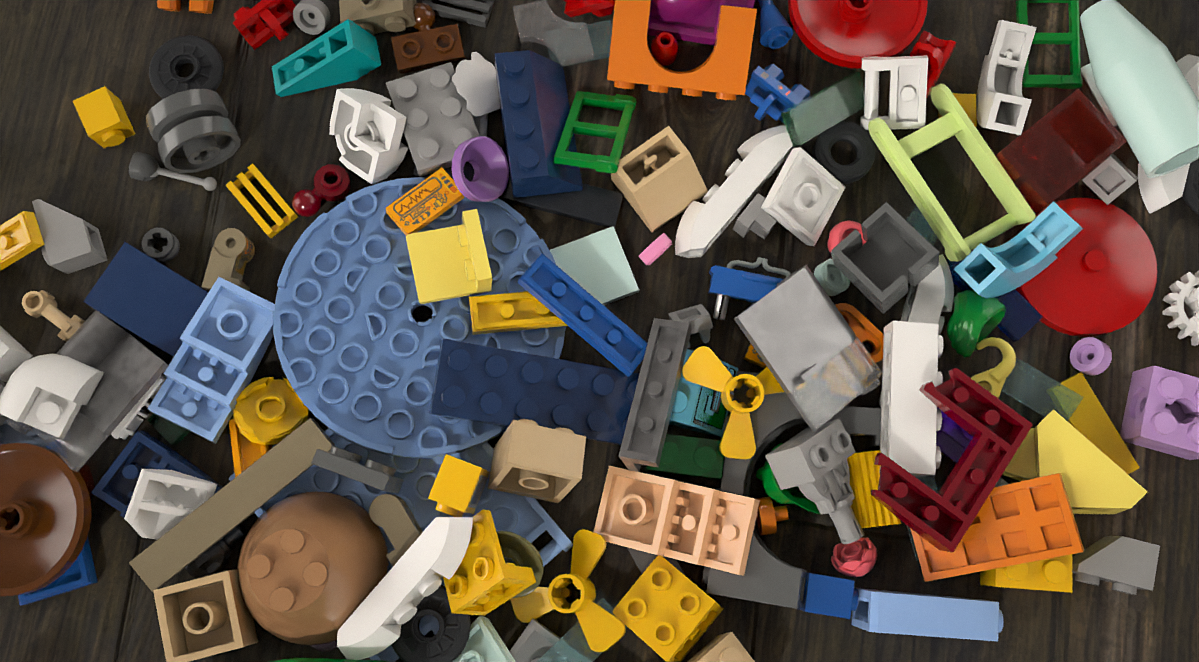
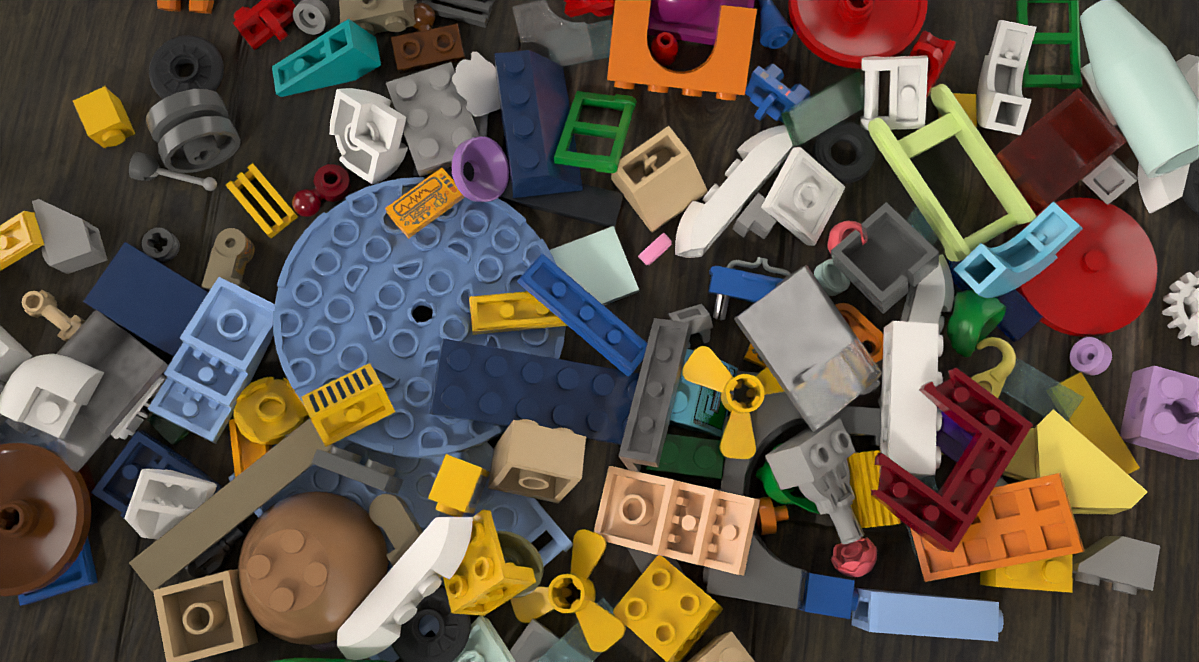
(347, 404): none -> yellow panel
(450, 261): light yellow bracket -> none

